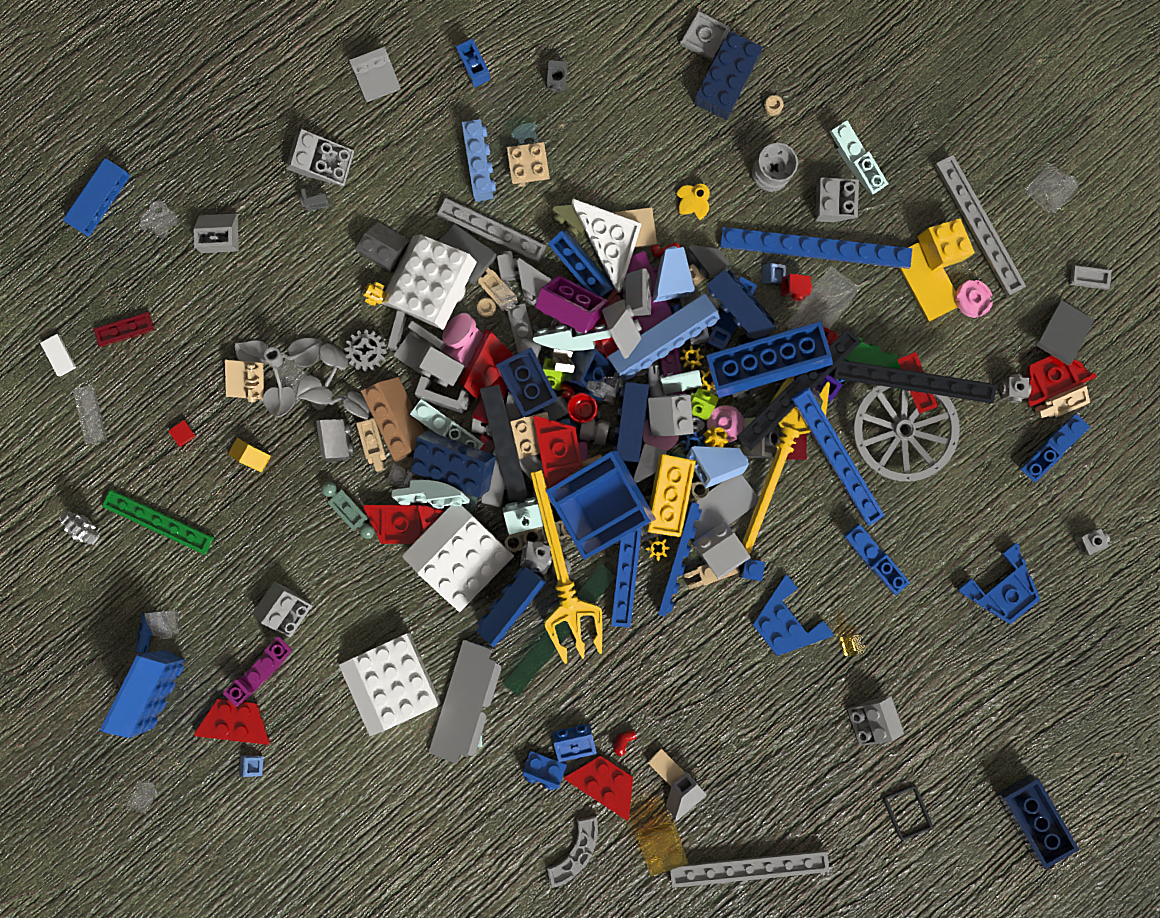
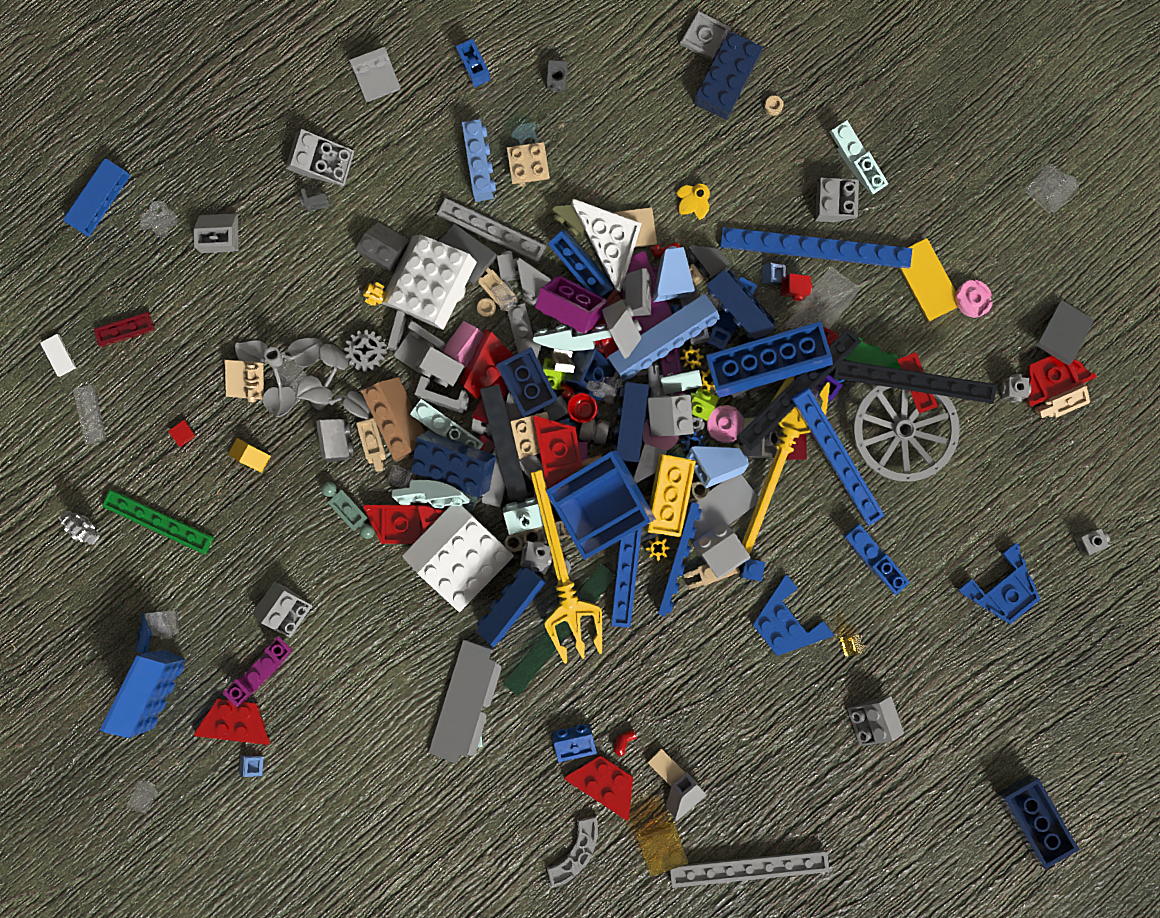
(390, 684): white slope -> none
(458, 330): bright pink tile -> none
(543, 770): blue bracket -> none
(715, 437): yellow gear -> none
(776, 157): light grey wheel -> none
(922, 806): black piece -> none
(946, 244): yellow brick -> none
(980, 225): light grey plate -> none
(1054, 446): blue slope -> none
(1090, 277): light grey tile -> none

